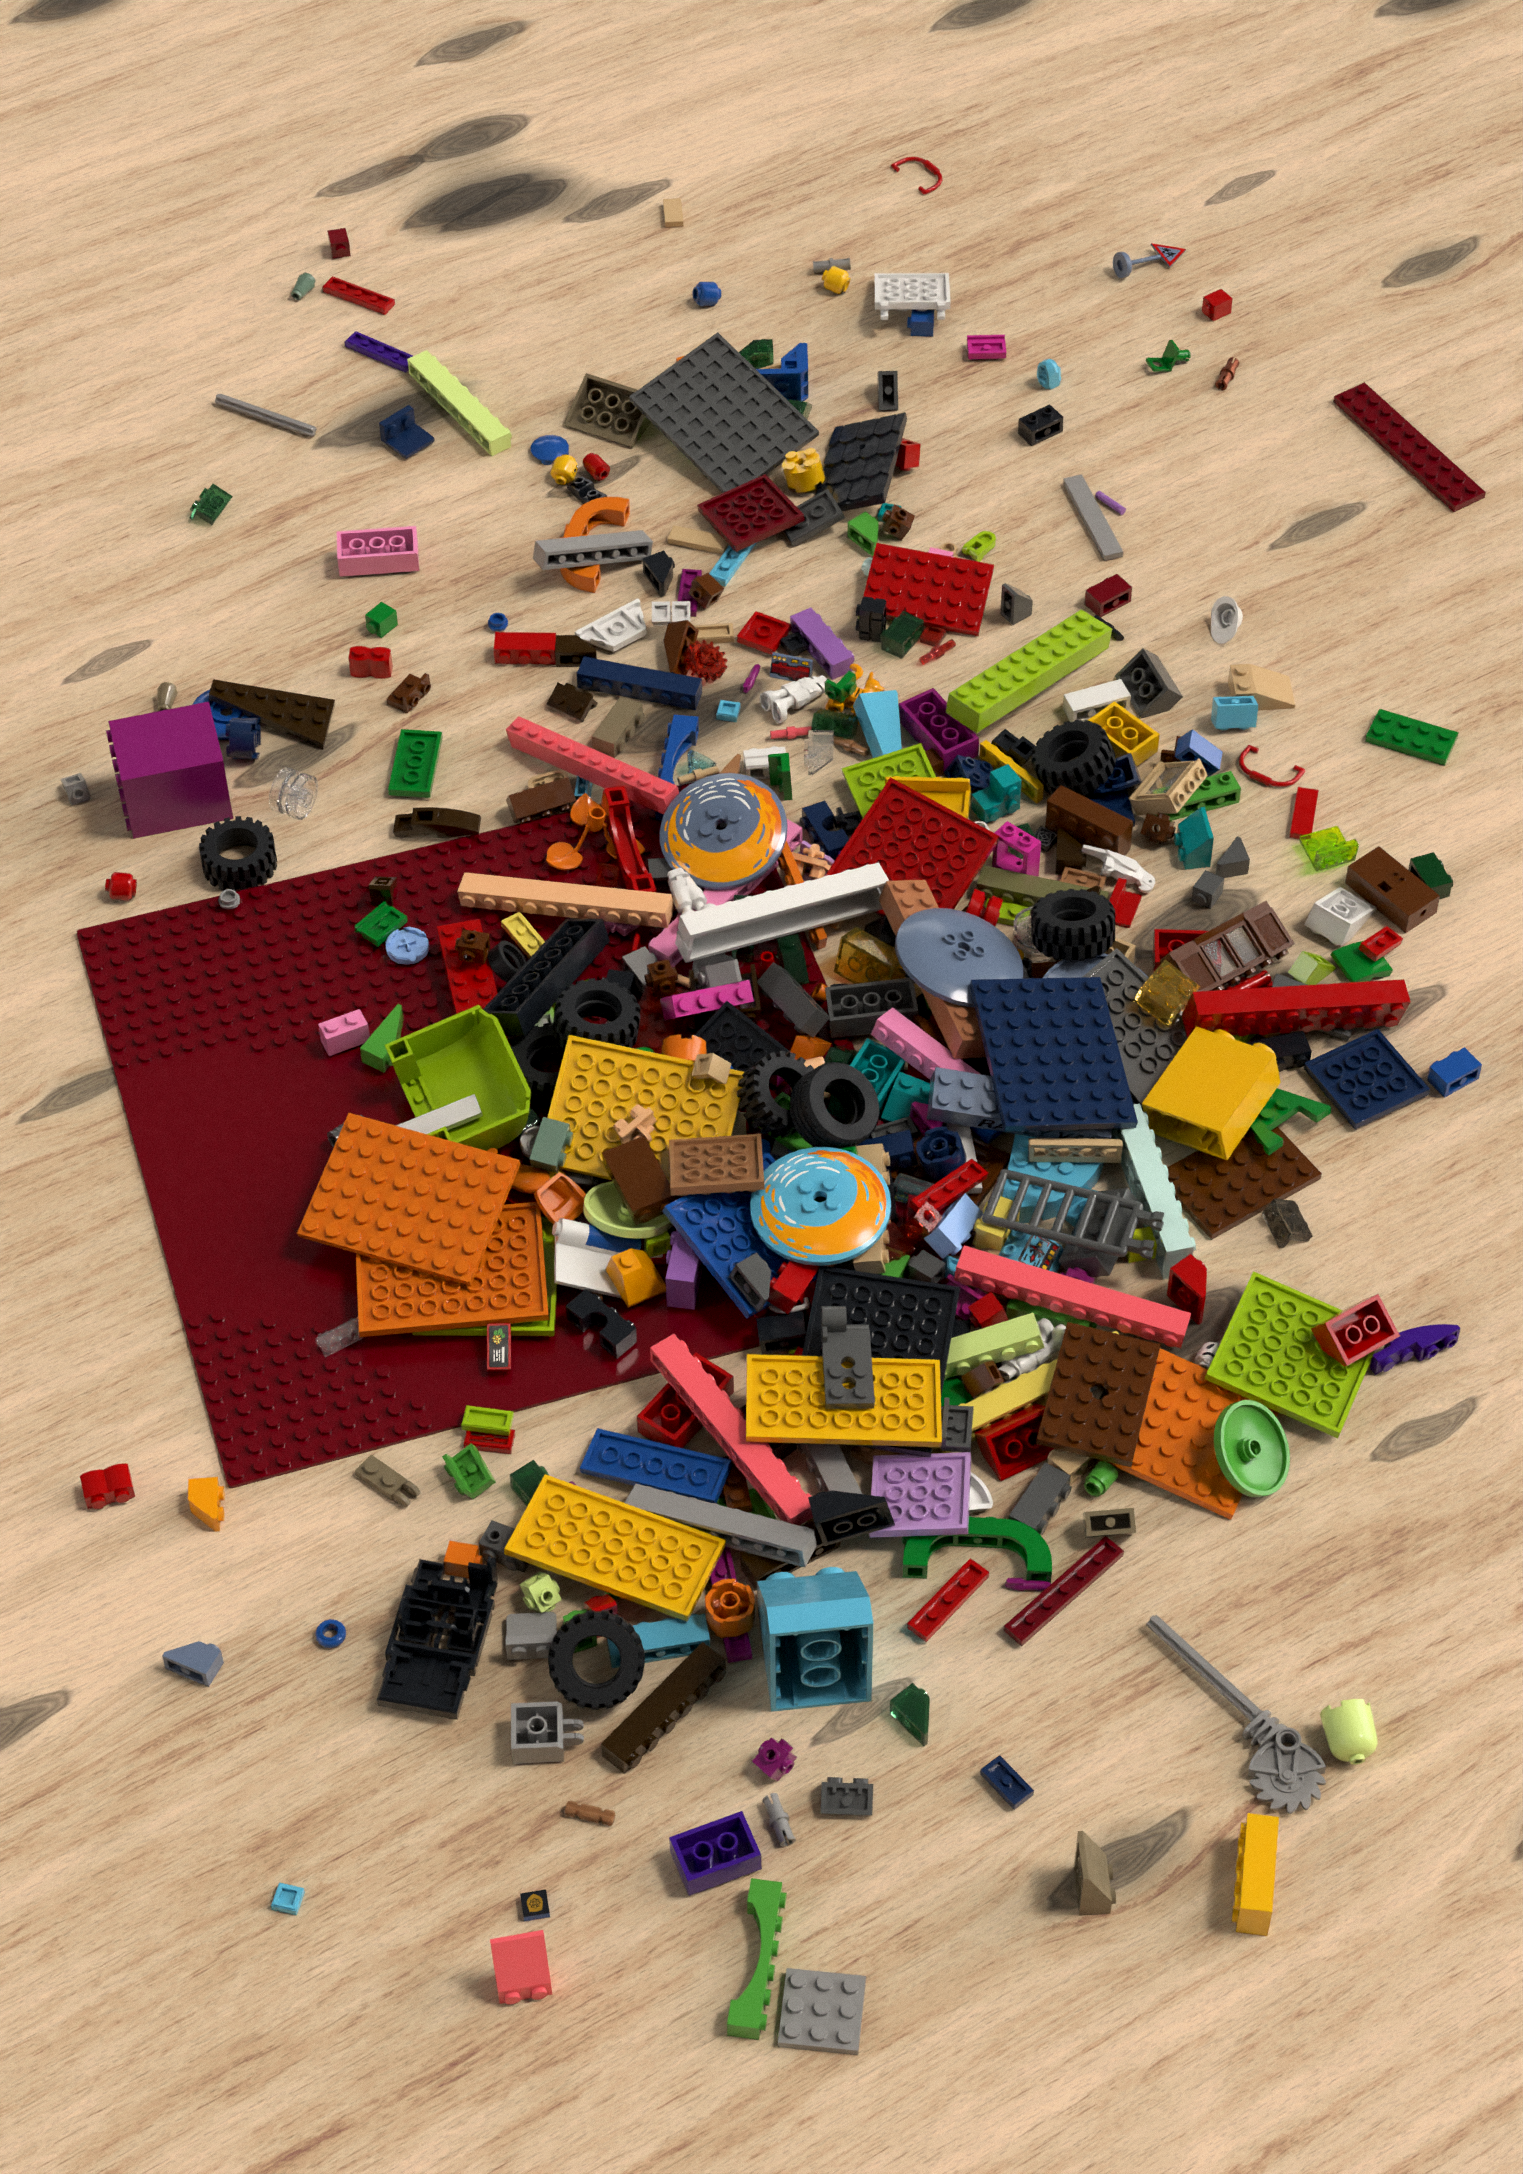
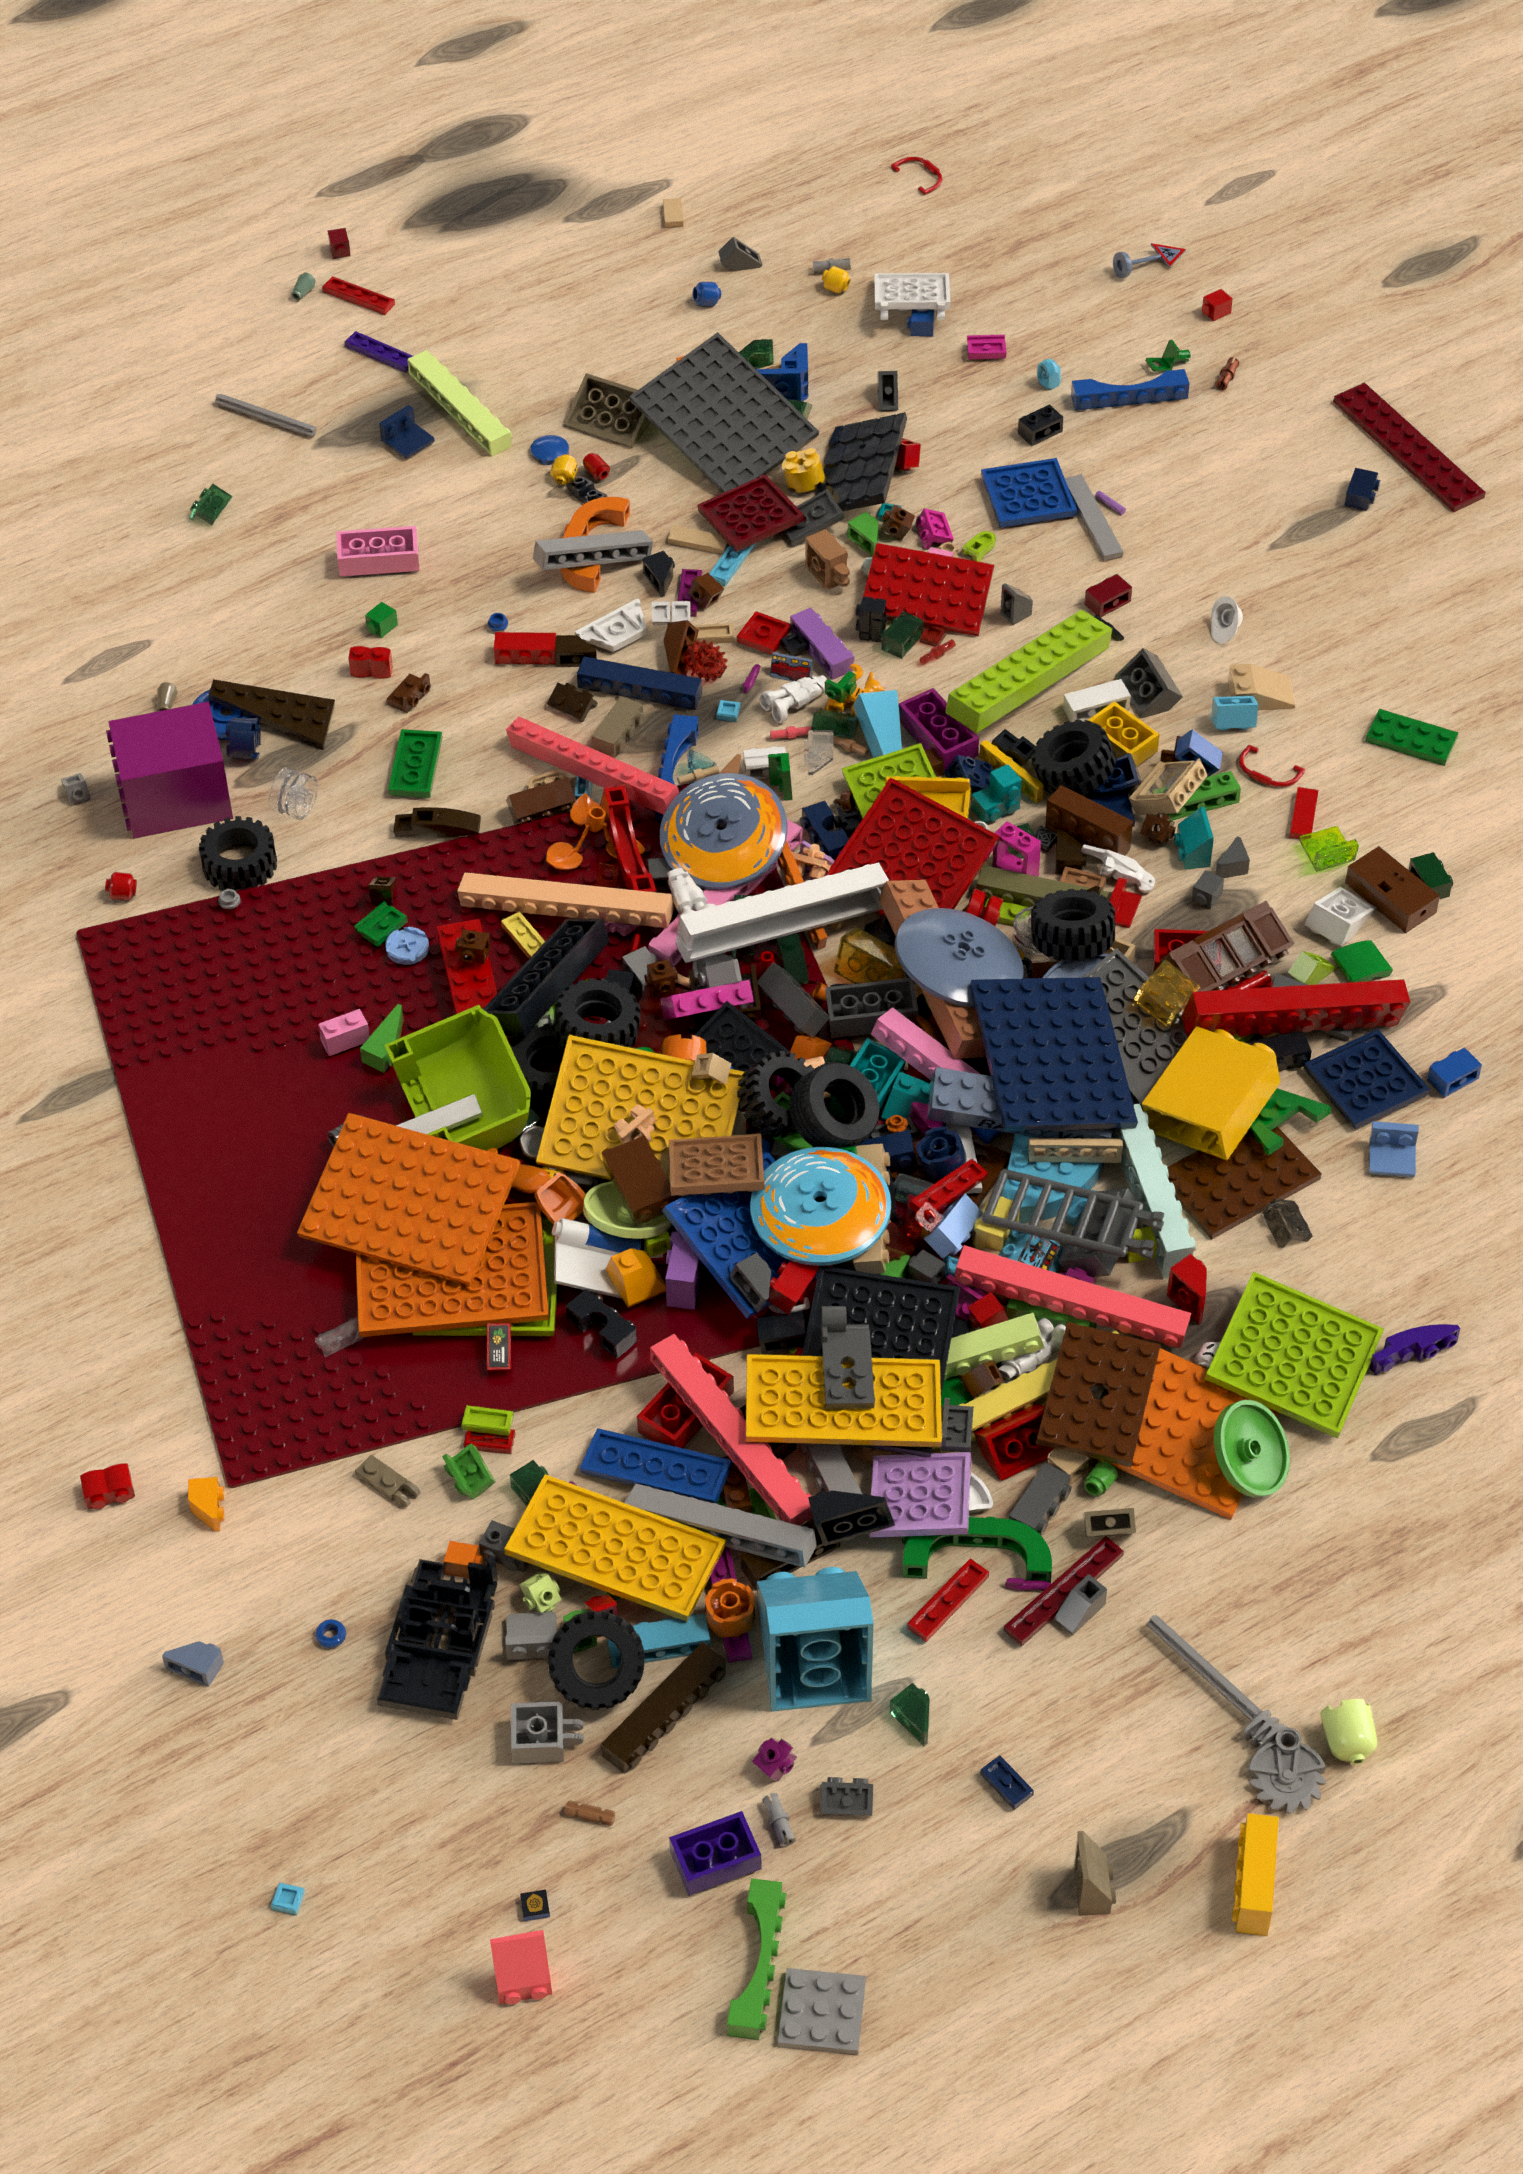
(505, 960): black tyre -> none
(550, 1145): sand green brick -> none
(739, 256): none -> dark grey slope
(826, 560): none -> medium nougat hinge
(846, 801): none -> reddish brown tile
(896, 1124): none -> orange plate
(933, 527): none -> dark pink bracket
(1028, 492): none -> blue plate
(1081, 1604): none -> dark grey slope
(1095, 394): none -> blue arch
(1356, 1331): red slope -> none
(1361, 489): none -> dark blue brick
(1380, 943): red plate -> none
(1393, 1149): none -> medium blue bracket

